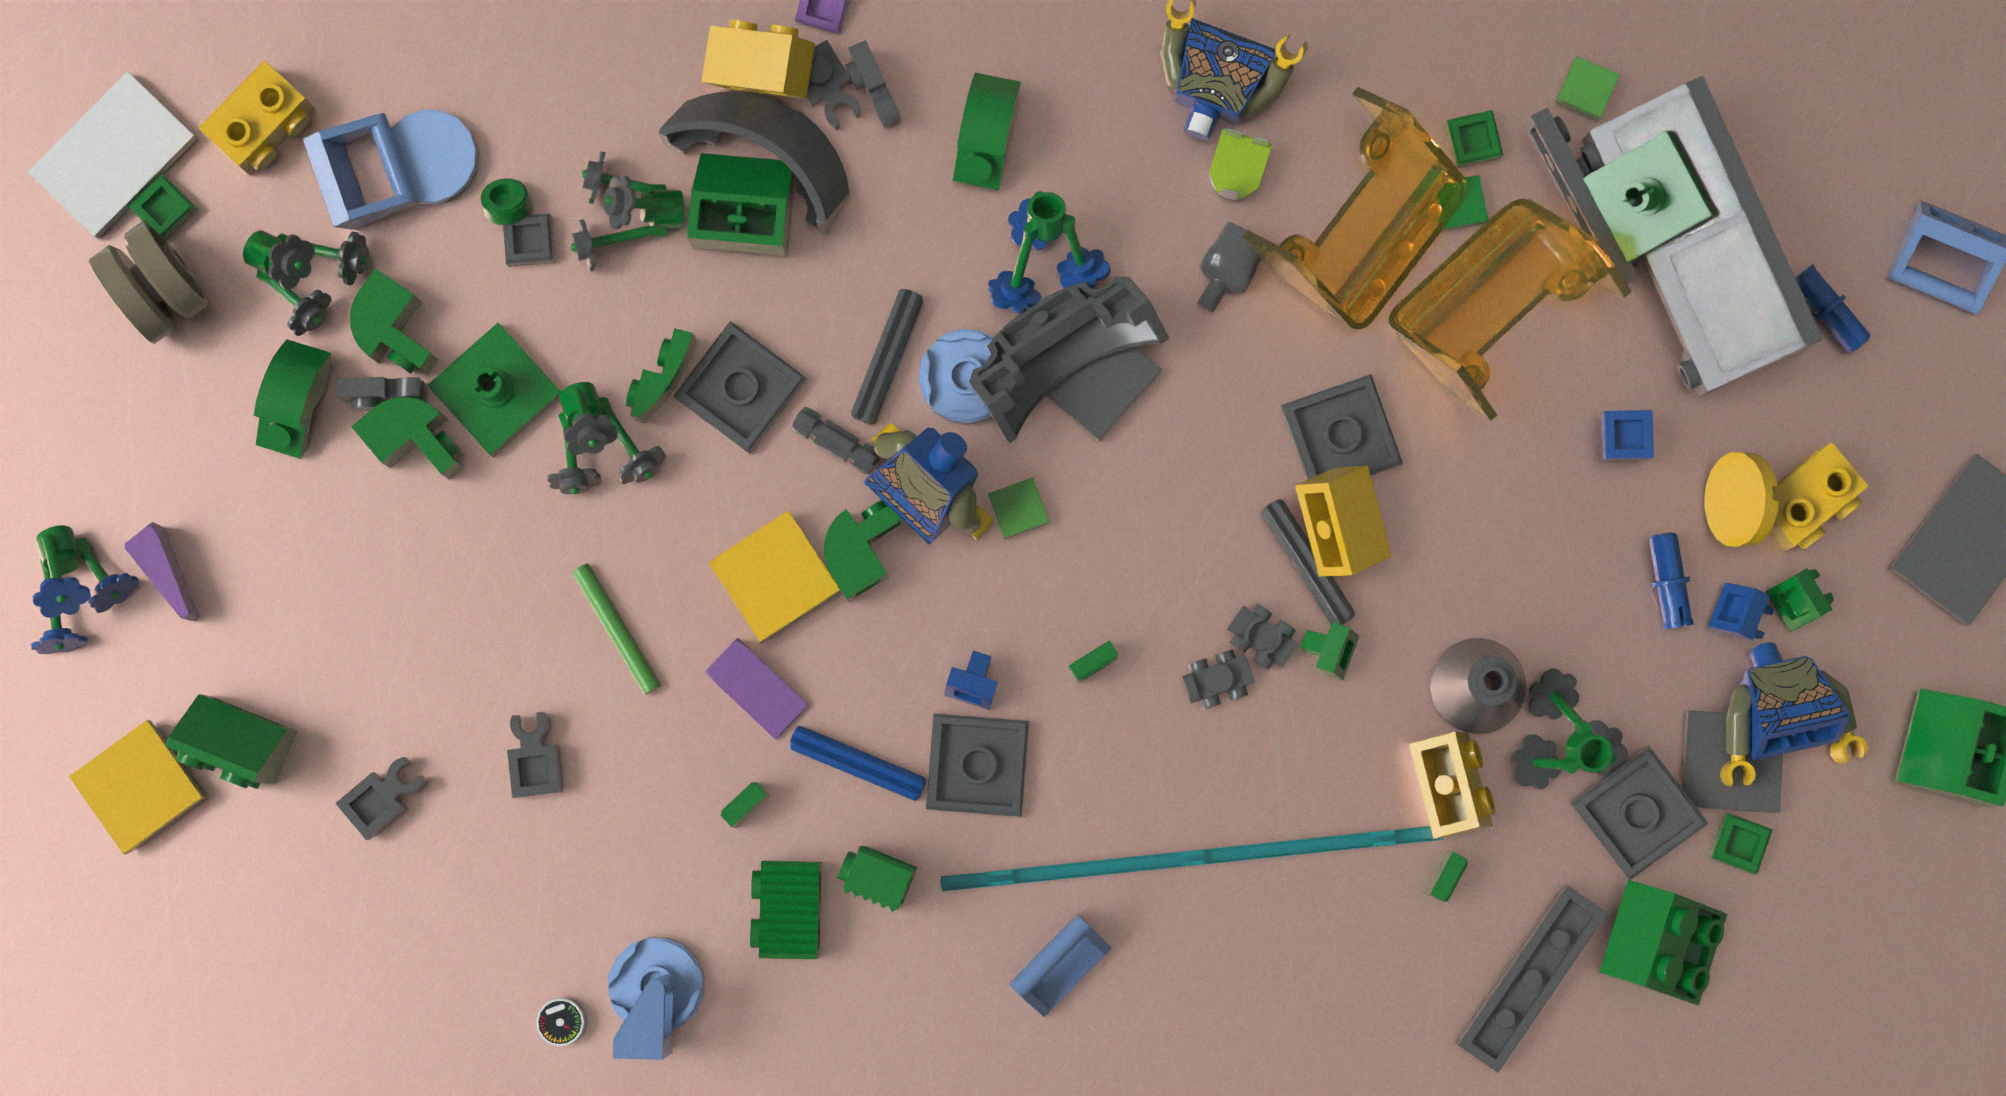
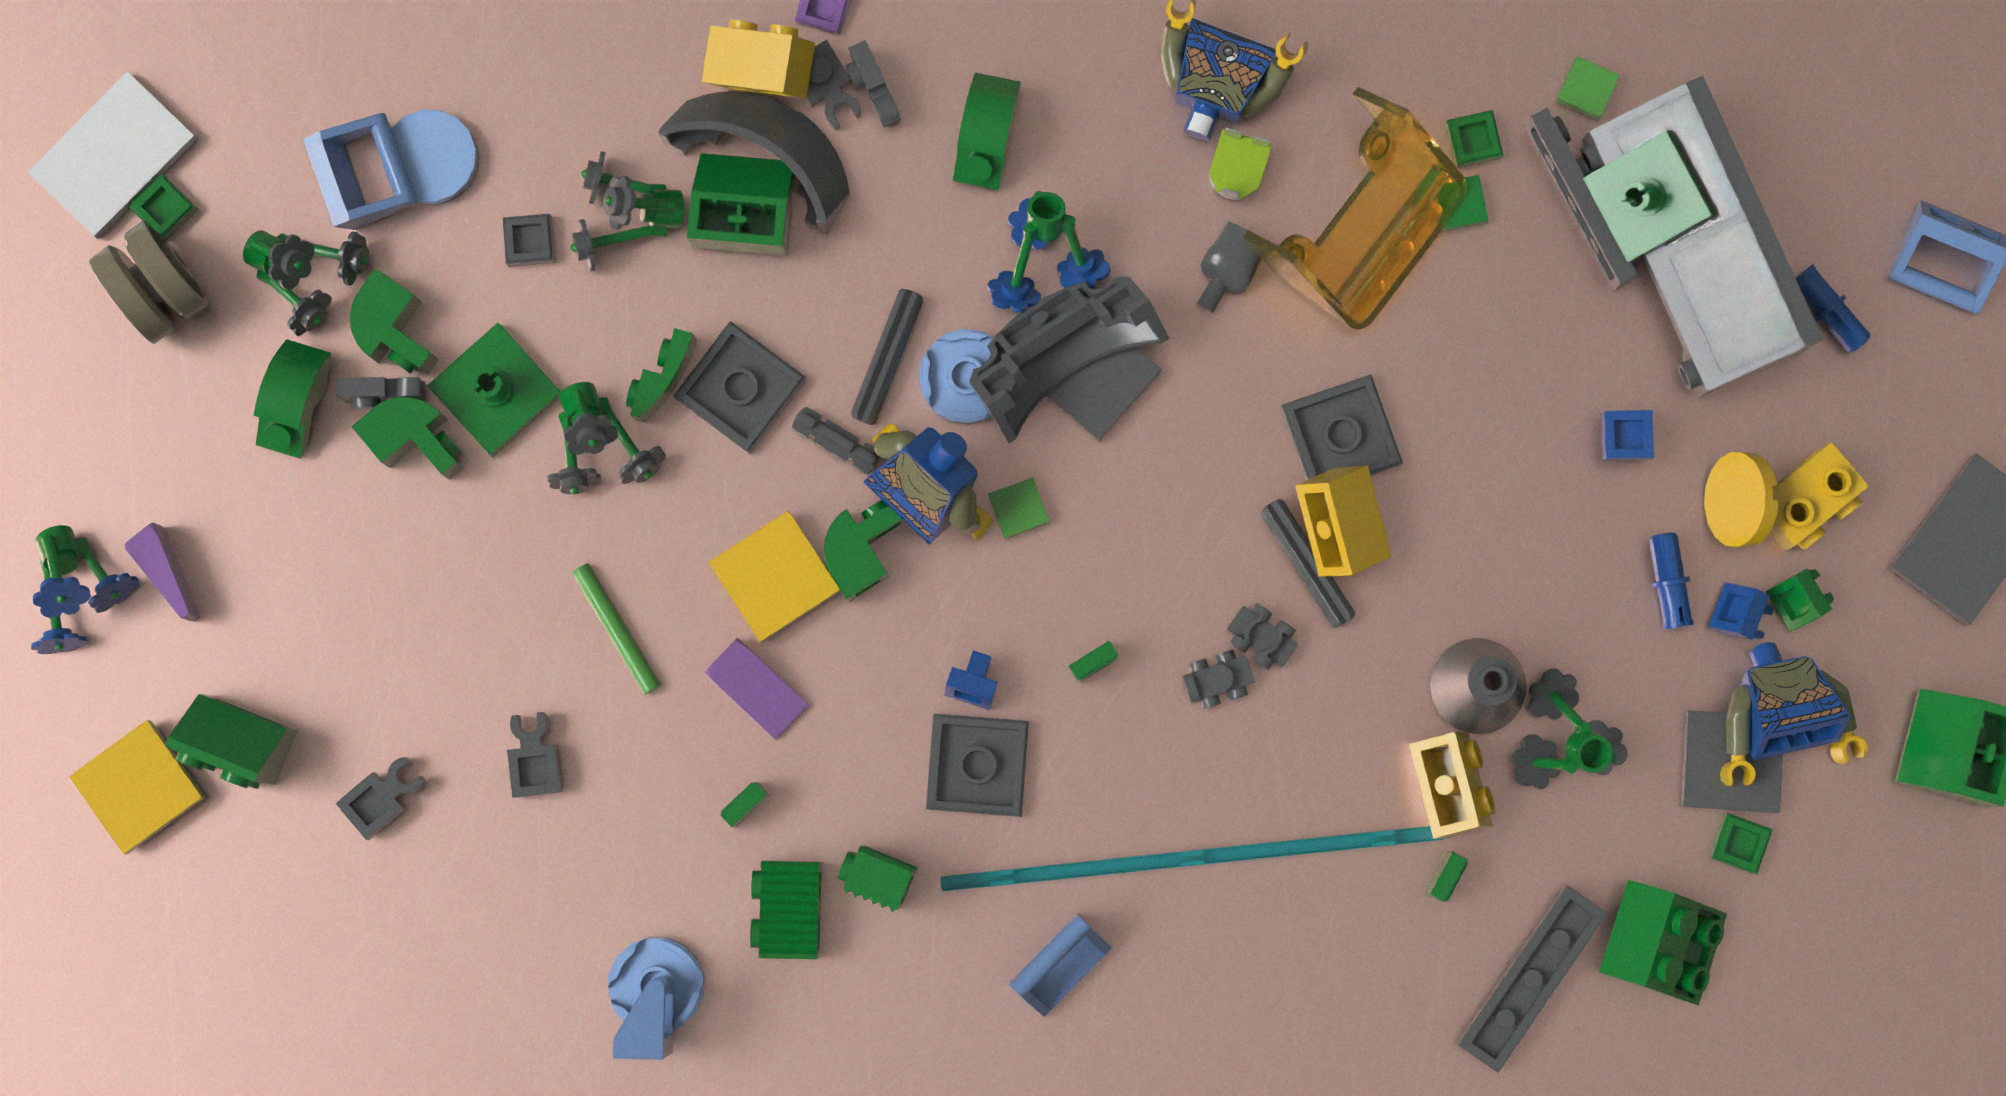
(257, 118): yellow brick -> none
(505, 201): green tile -> none
(560, 1022): tile -> none
(857, 763): blue axle -> none
(1332, 649): green tile -> none
(1491, 287): clear yellow windscreen -> none
(1639, 812): dark grey tile -> none

